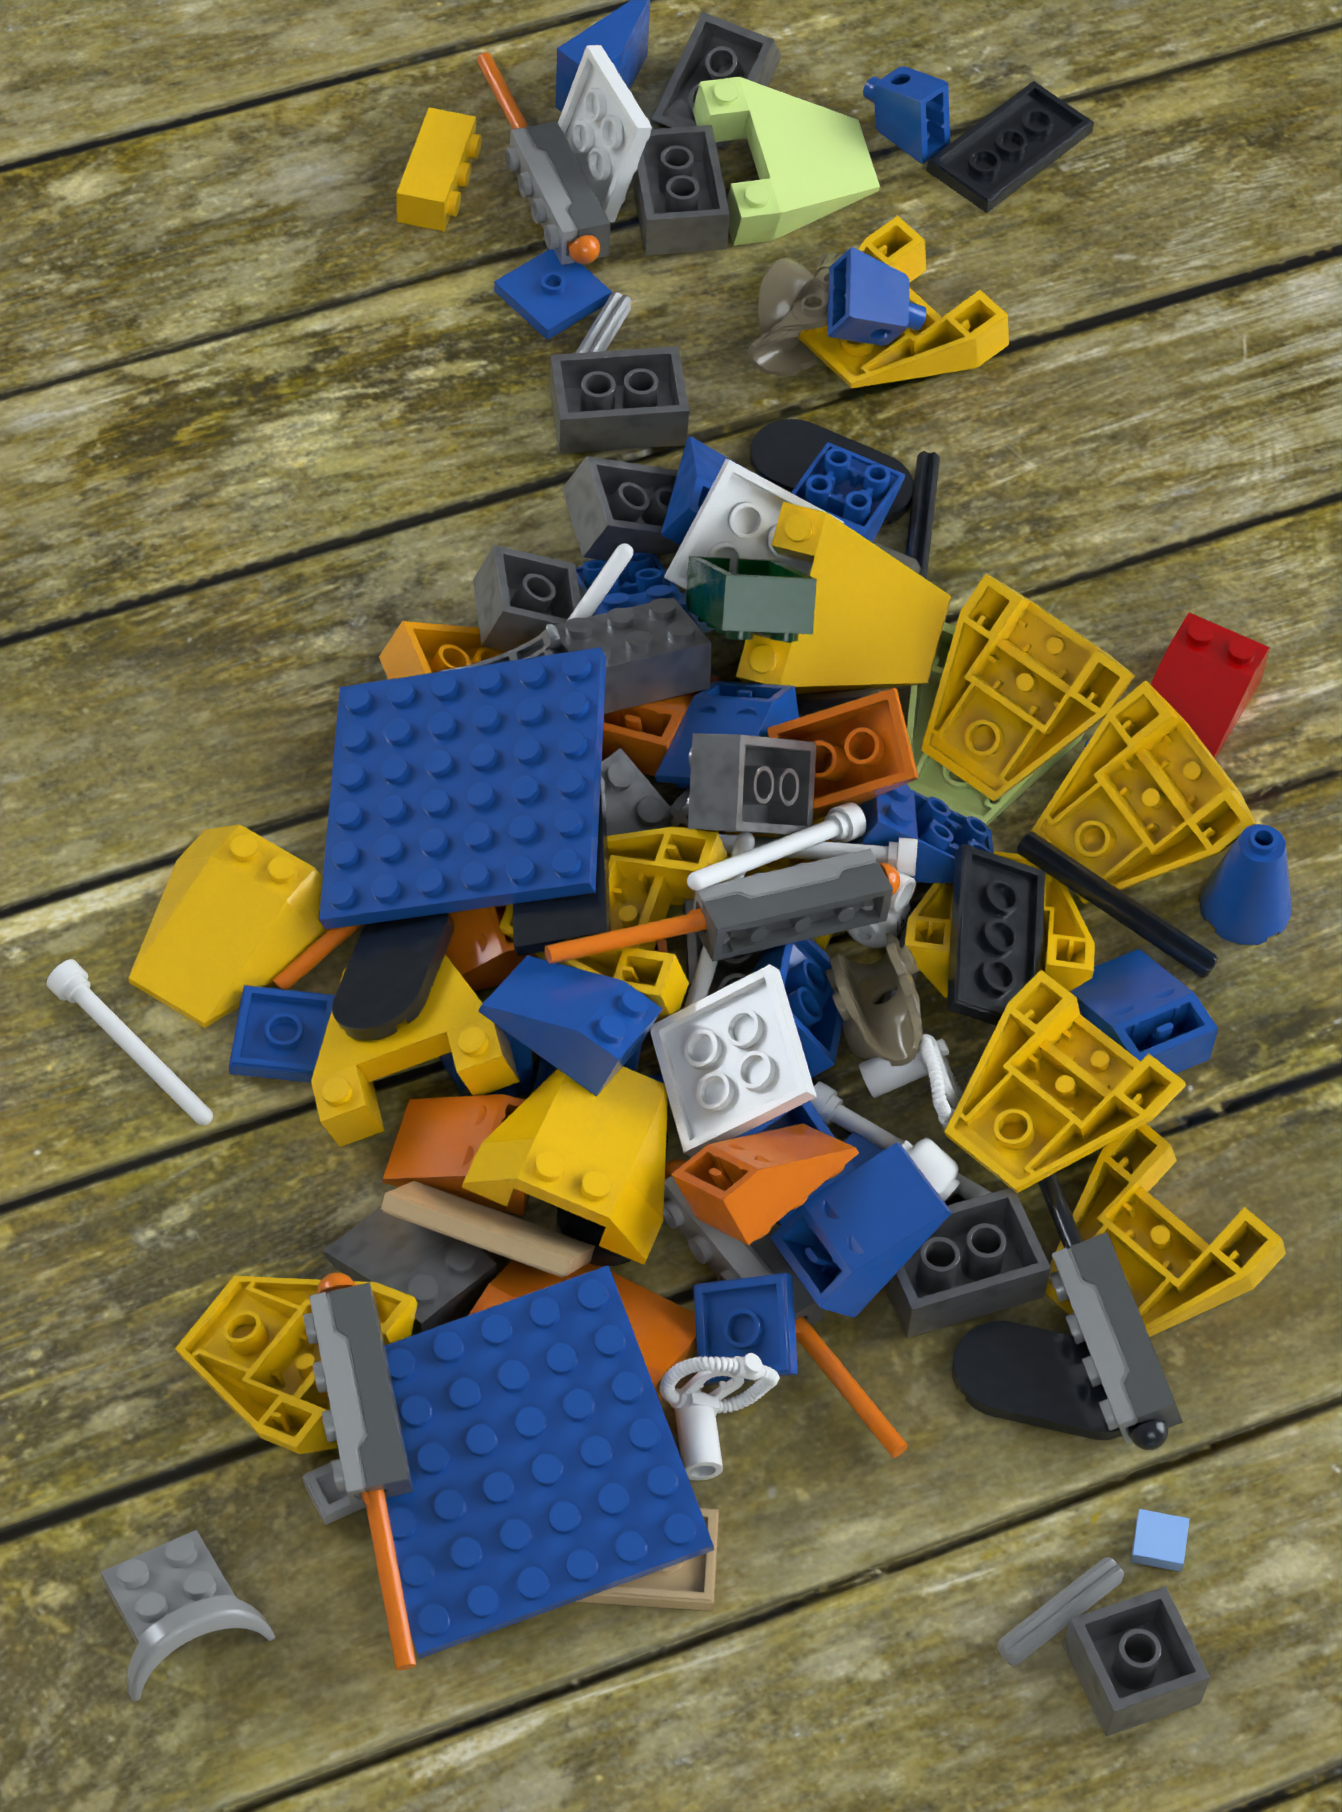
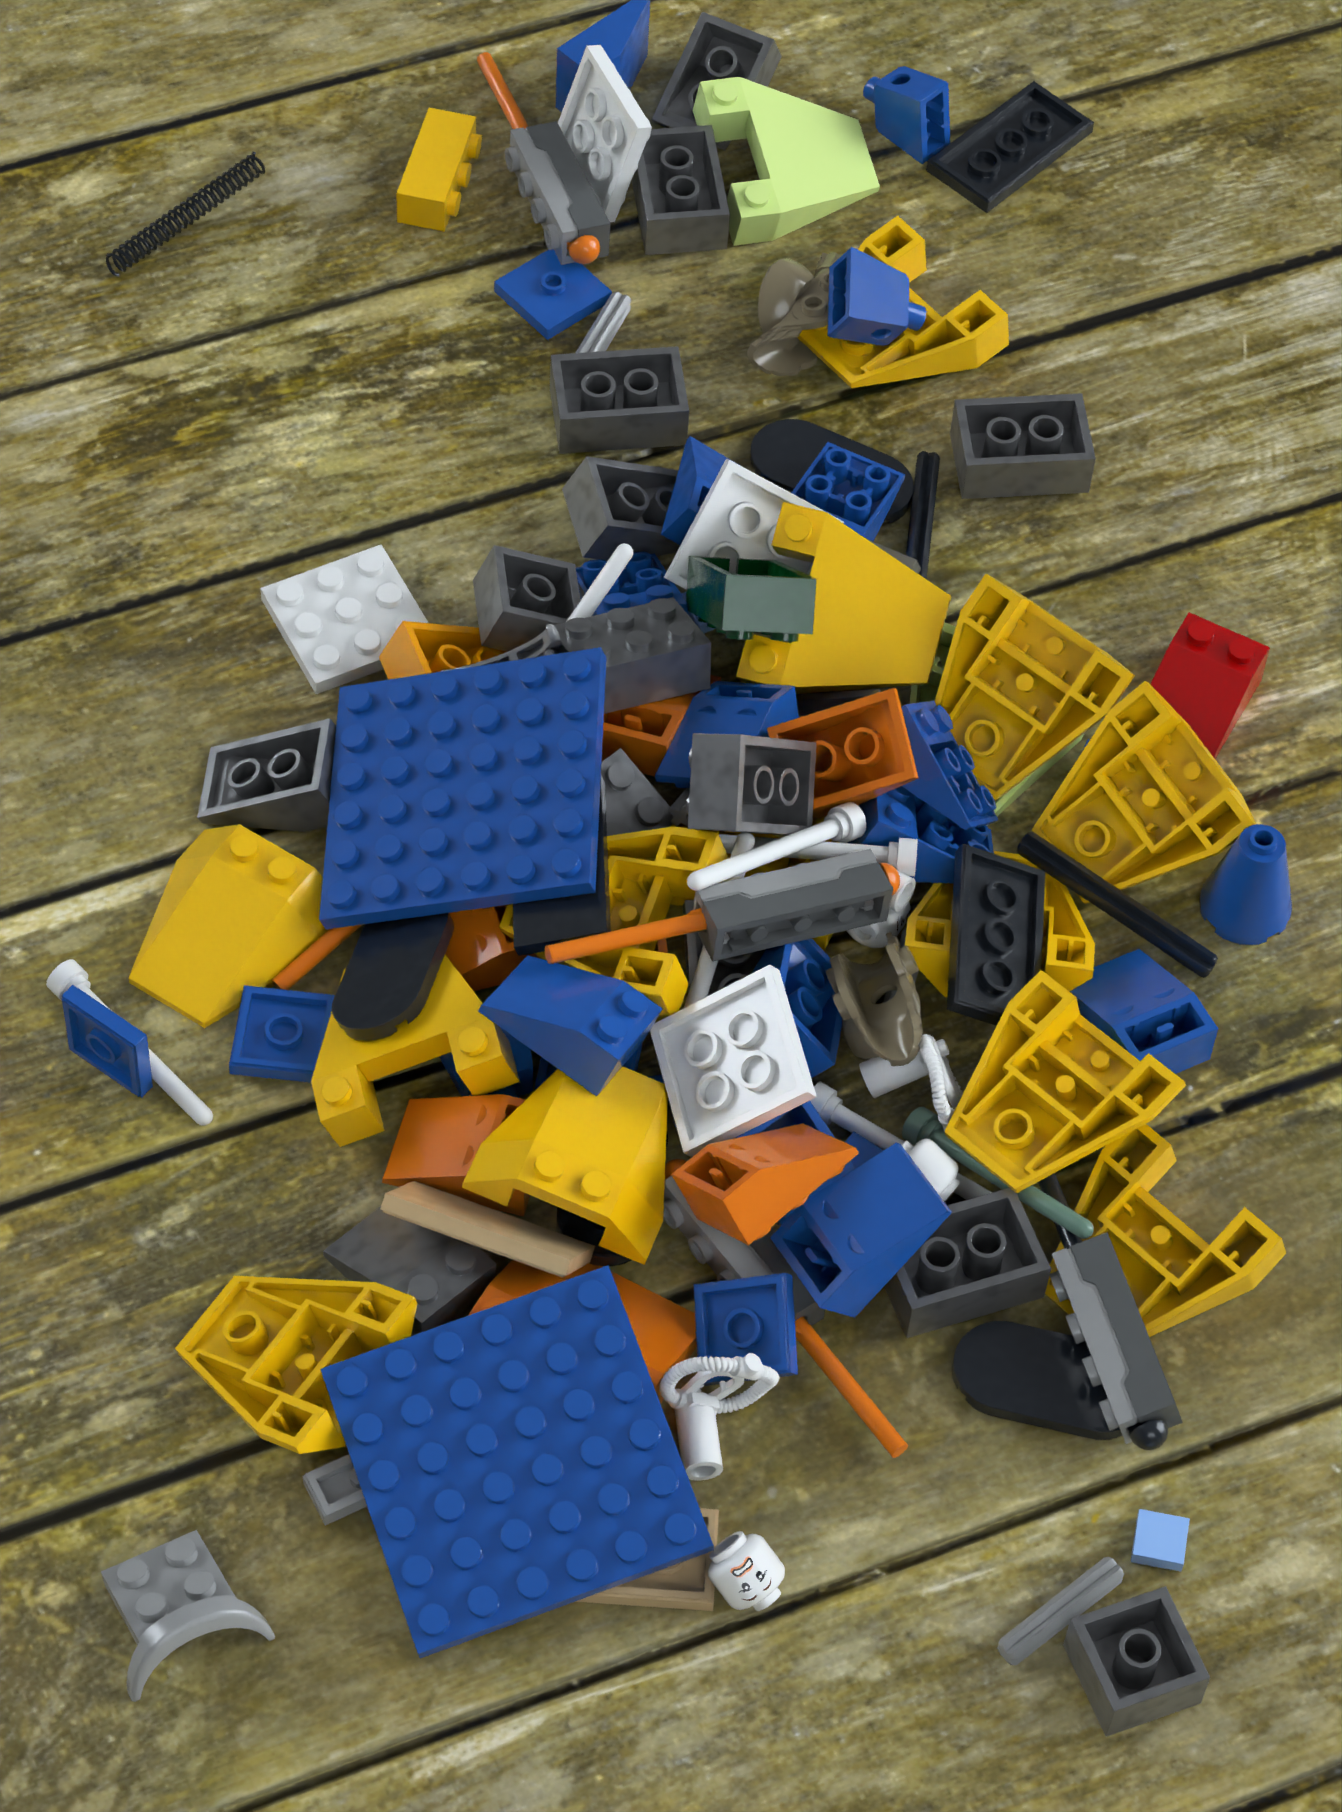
(107, 1041): none -> blue plate
(144, 240): none -> black piece
(271, 780): none -> flat silver slope
(341, 616): none -> white plate
(365, 1427): piece -> none
(746, 1571): none -> white head
(925, 1124): none -> sand green piece
(945, 768): none -> blue slope
(1022, 446): none -> flat silver brick

